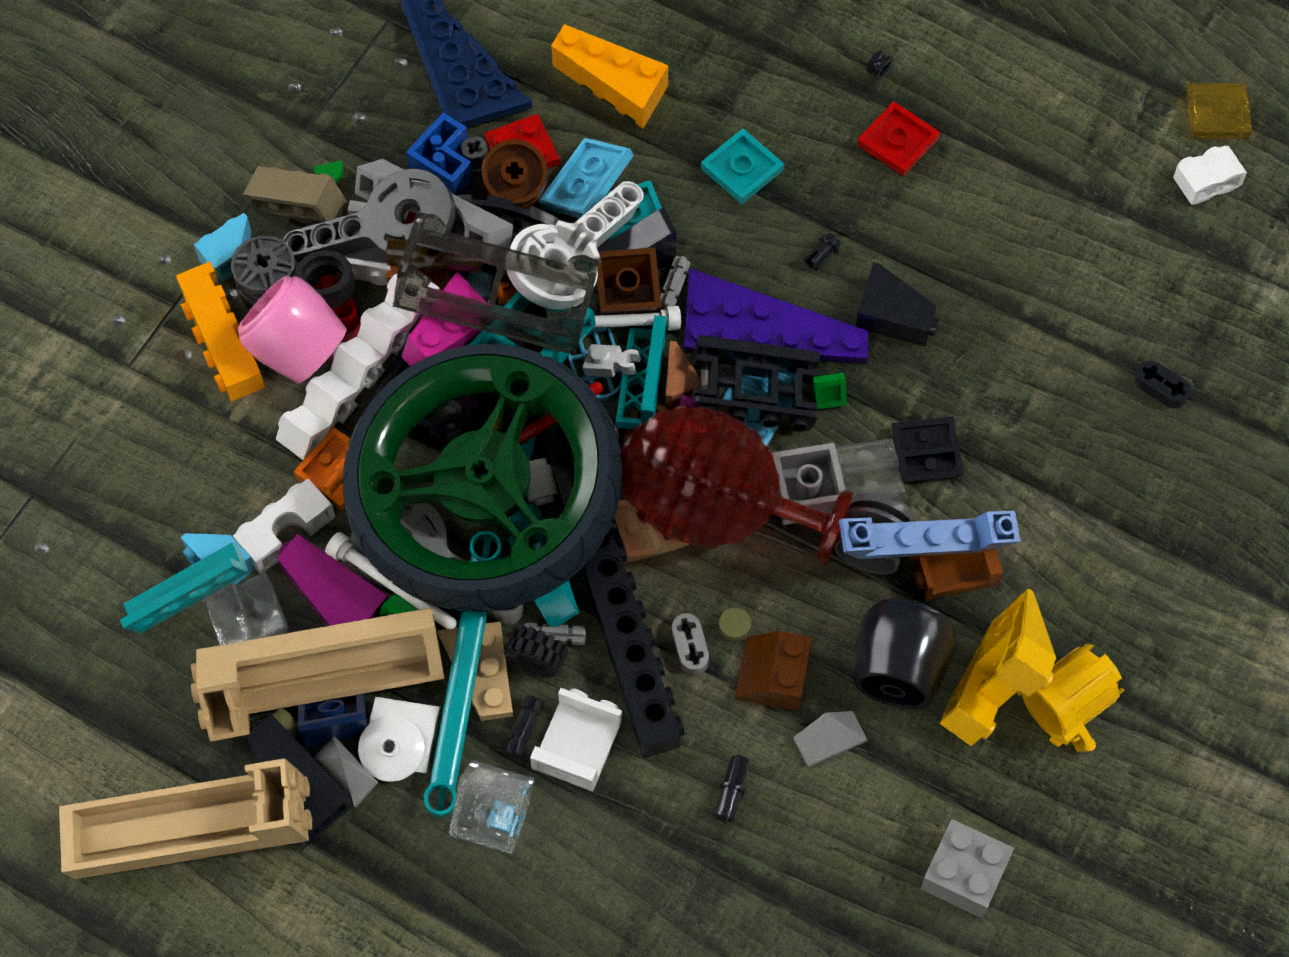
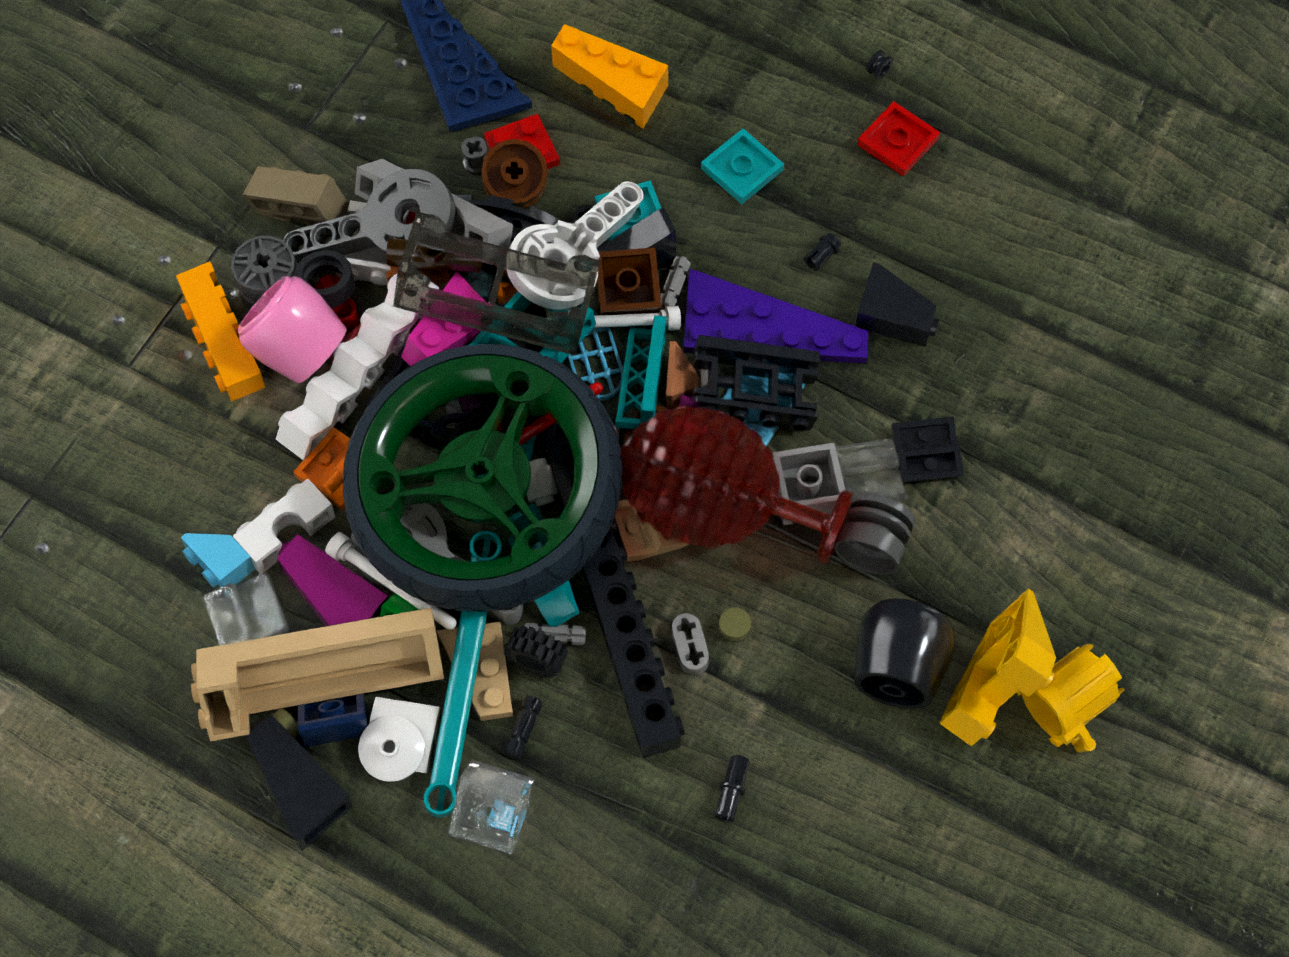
(184, 589): teal fence -> none
(186, 822): tan brick -> none
(222, 244): medium azure slope -> none
(332, 169): green tile -> none
(346, 771): light grey slope -> none
(441, 153): blue brick -> none
(578, 739): white panel -> none
(585, 178): medium azure tile -> none
(607, 359): white plate -> none
(774, 669): reddish brown slope -> none
(829, 737): light grey slope -> none
(830, 390): green tile -> none
(925, 538): medium blue slope -> none
(956, 573): dark orange panel -> none
(966, 868): light grey brick -> none
(1162, 384): black beam -> none
(1209, 174): white brick -> none
(1218, 110): clear yellow tile -> none

